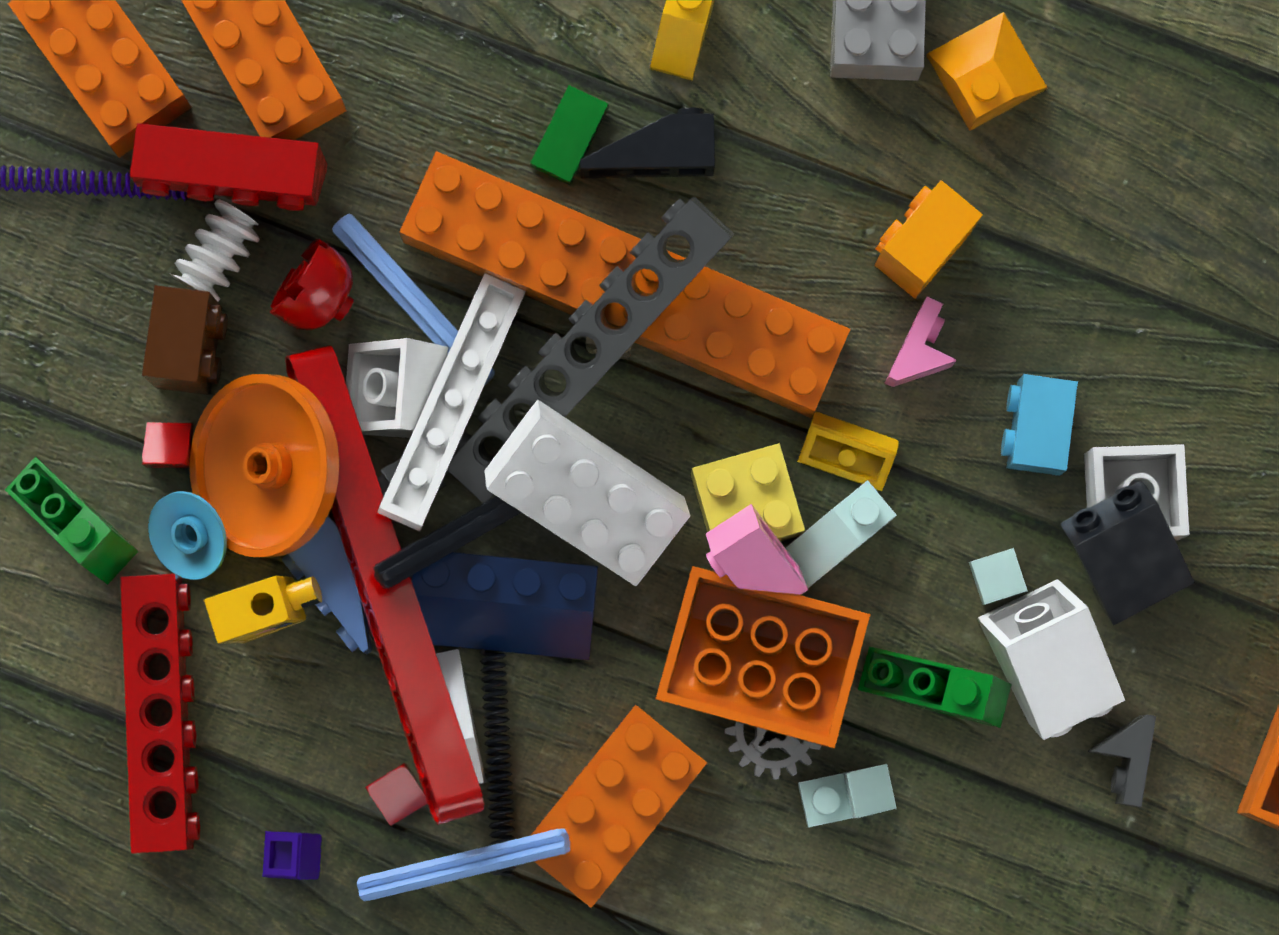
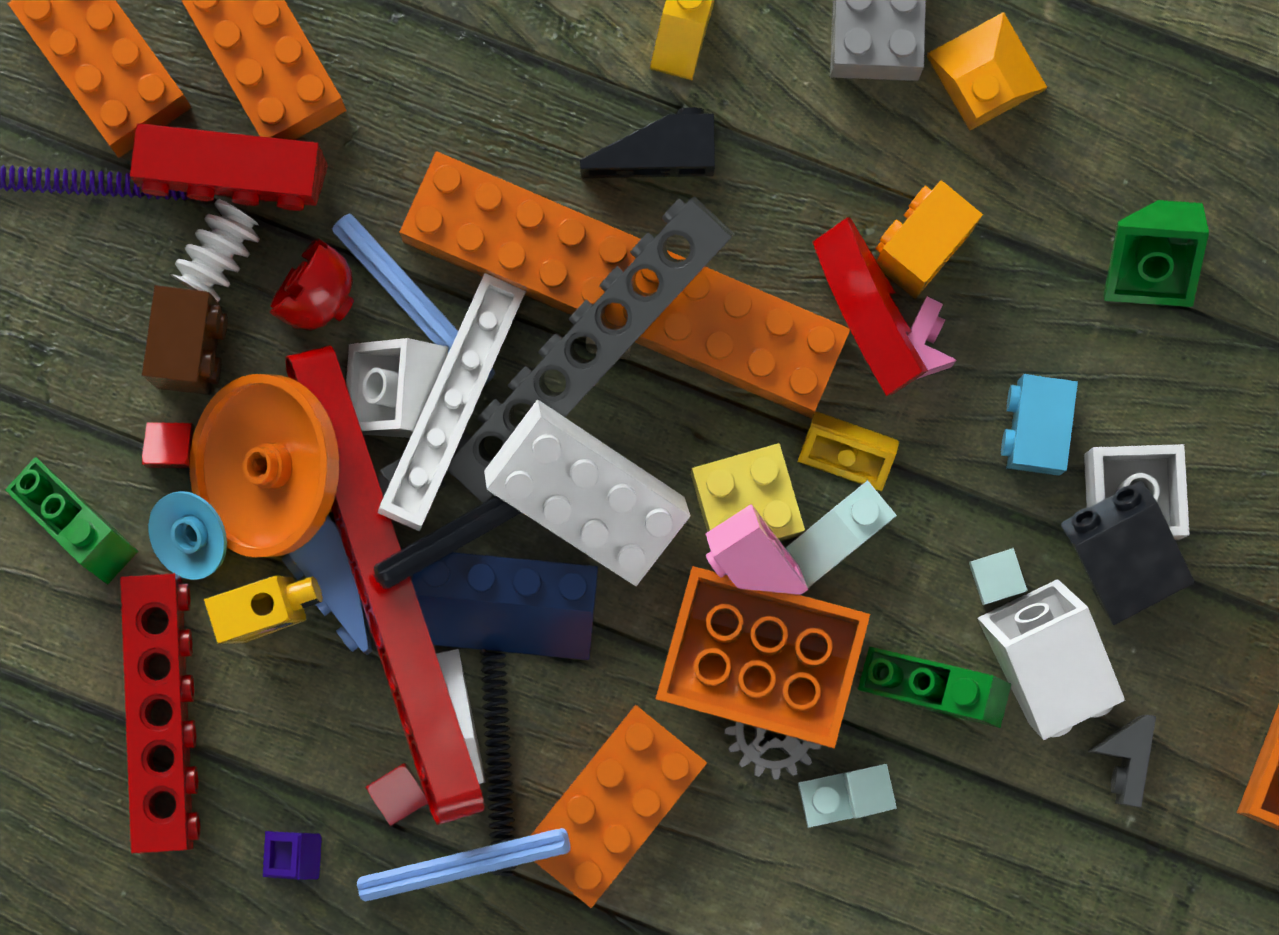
(569, 135): green tile -> none
(868, 307): none -> red slope
(1158, 255): none -> green slope

